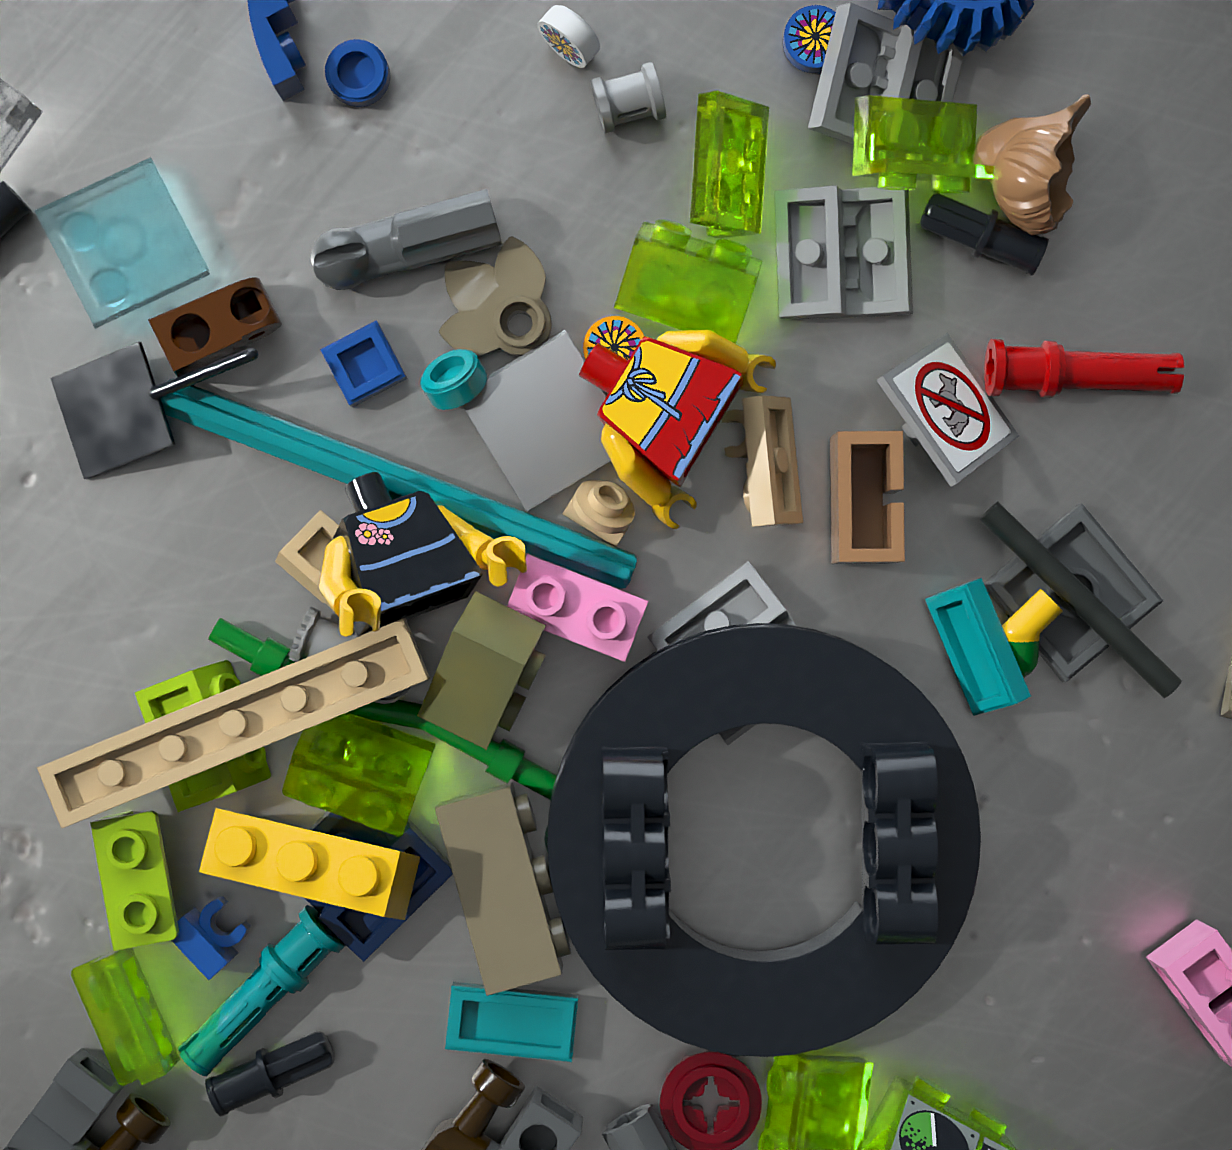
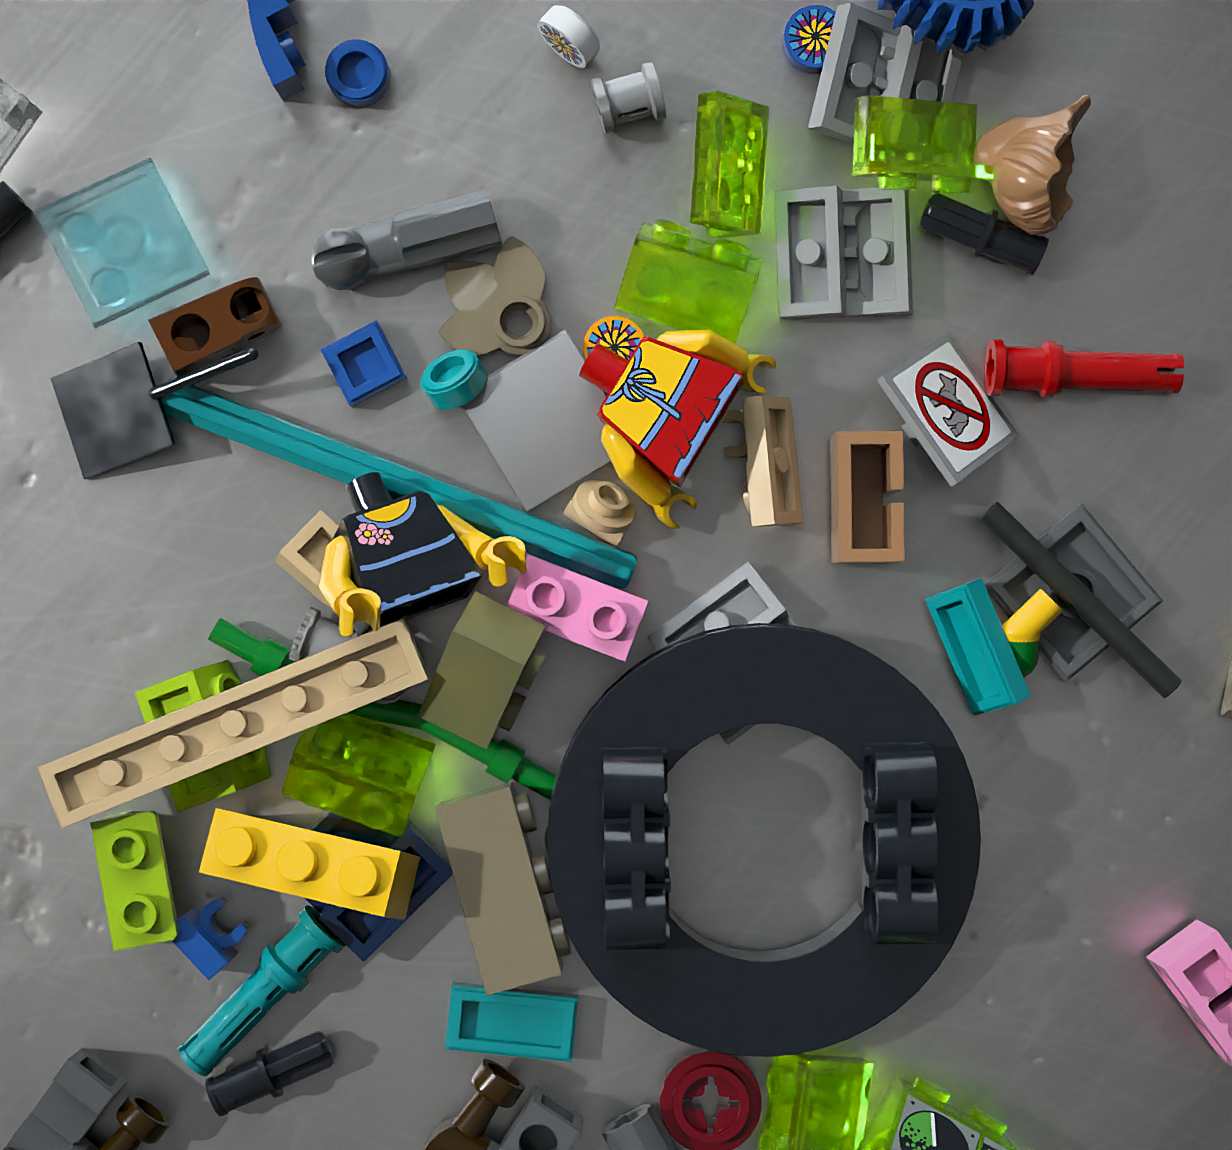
(125, 1017): clear neon green bracket -> none

